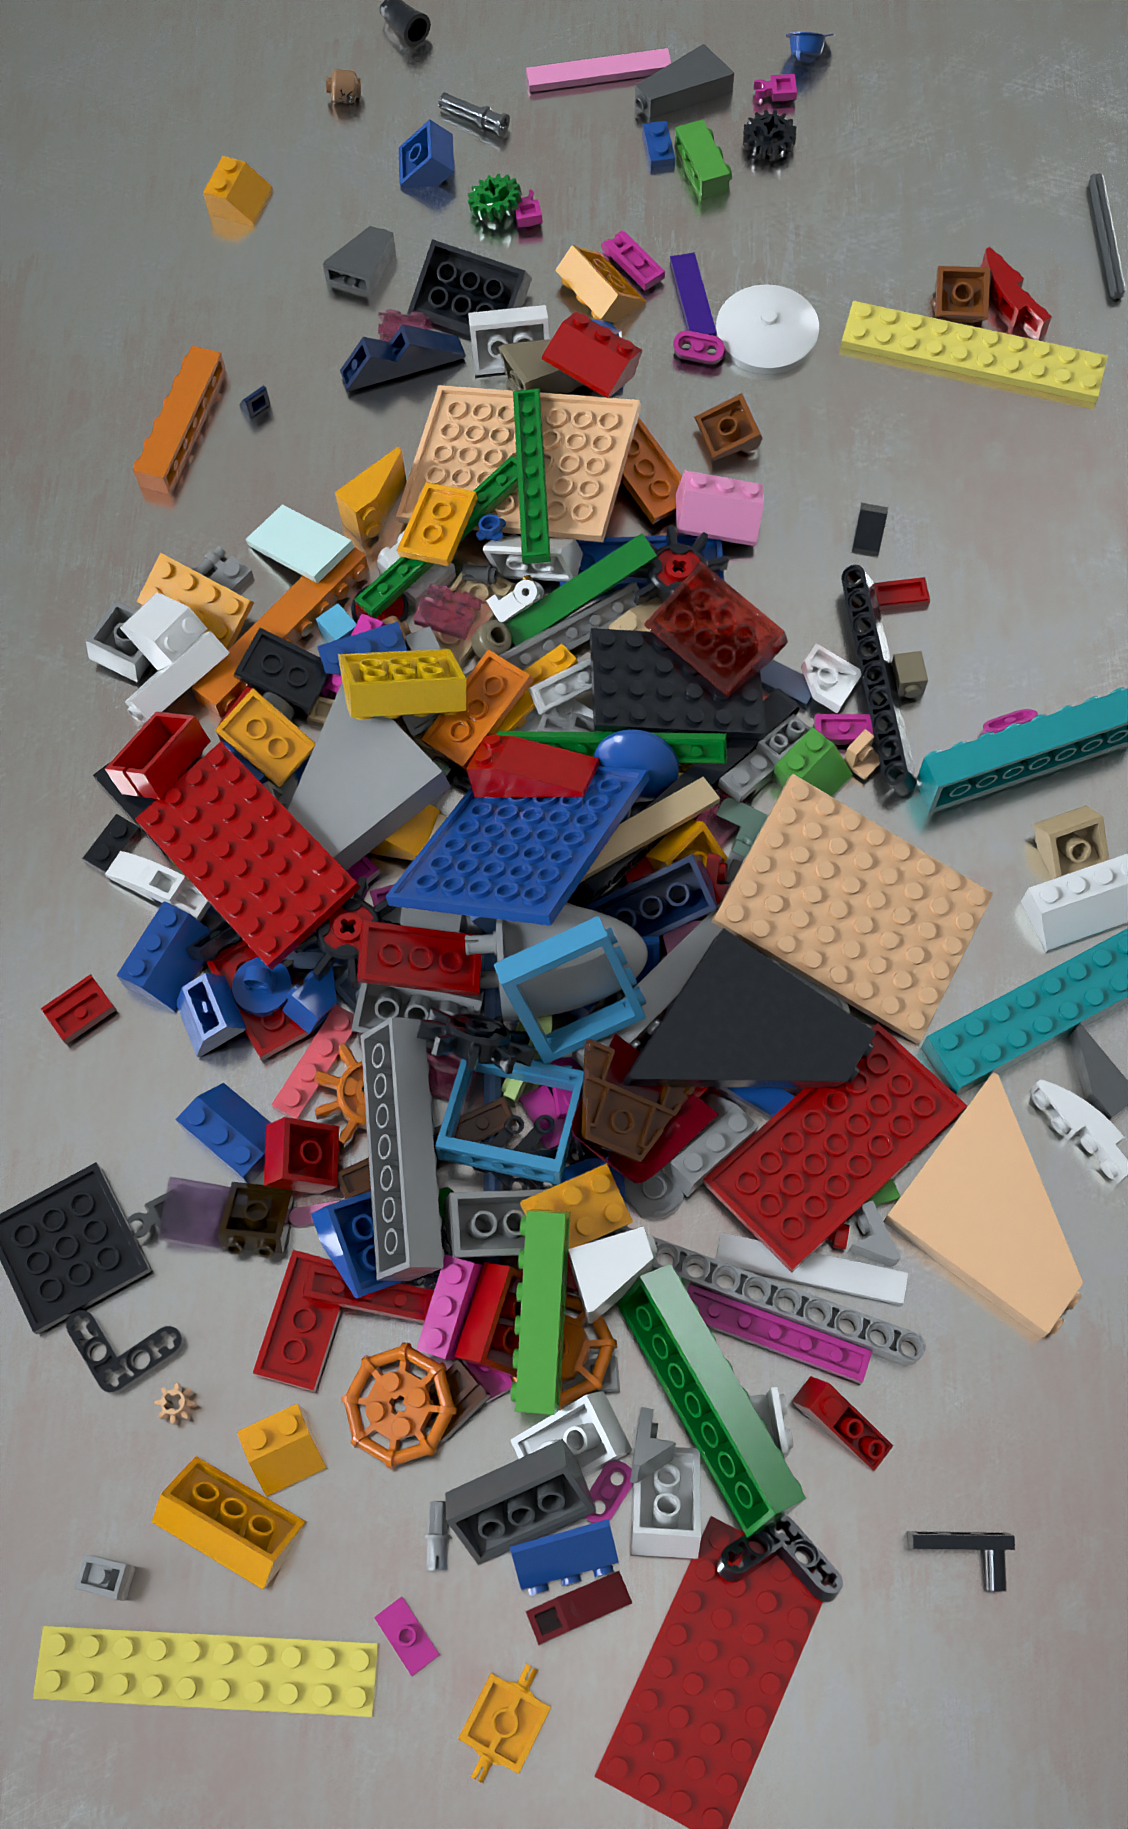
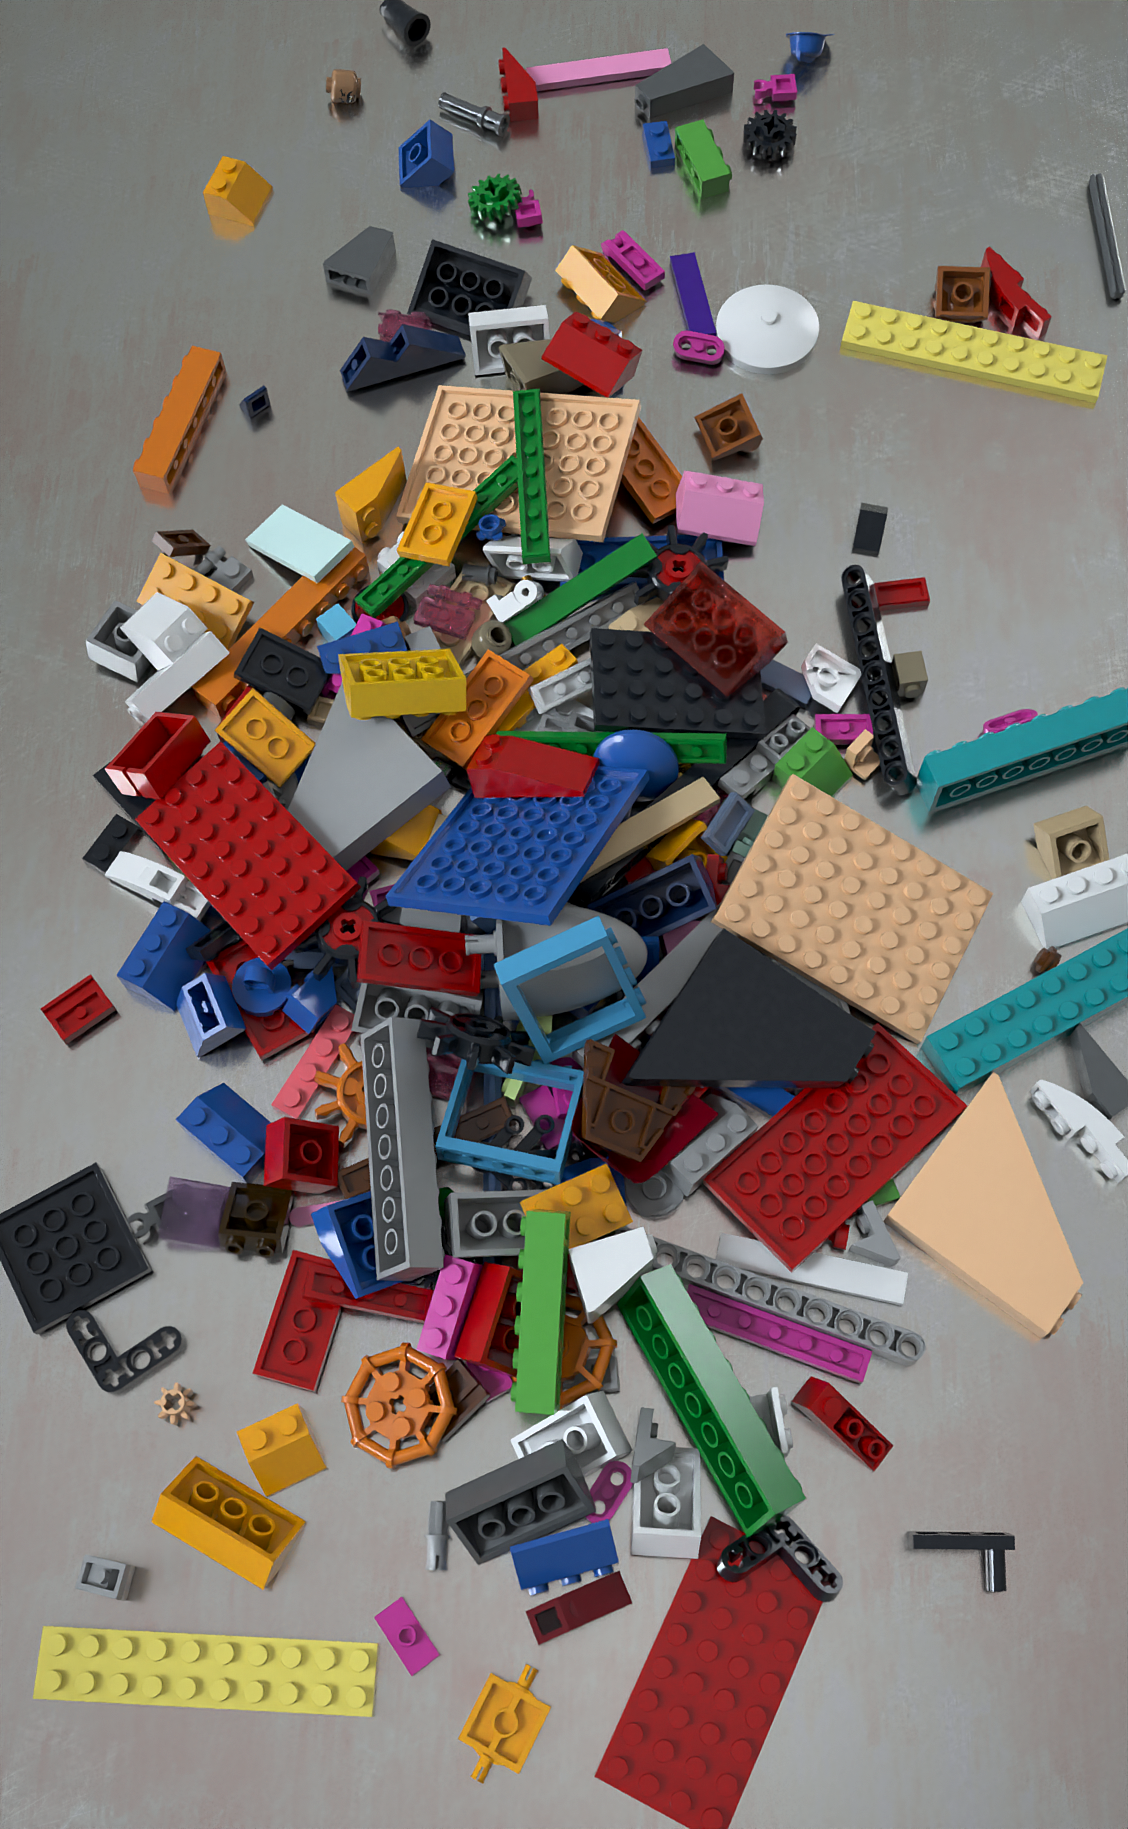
(180, 543): none -> reddish brown plate
(520, 89): none -> red slope
(727, 824): none -> sand blue tile
(1047, 959): none -> reddish brown plate

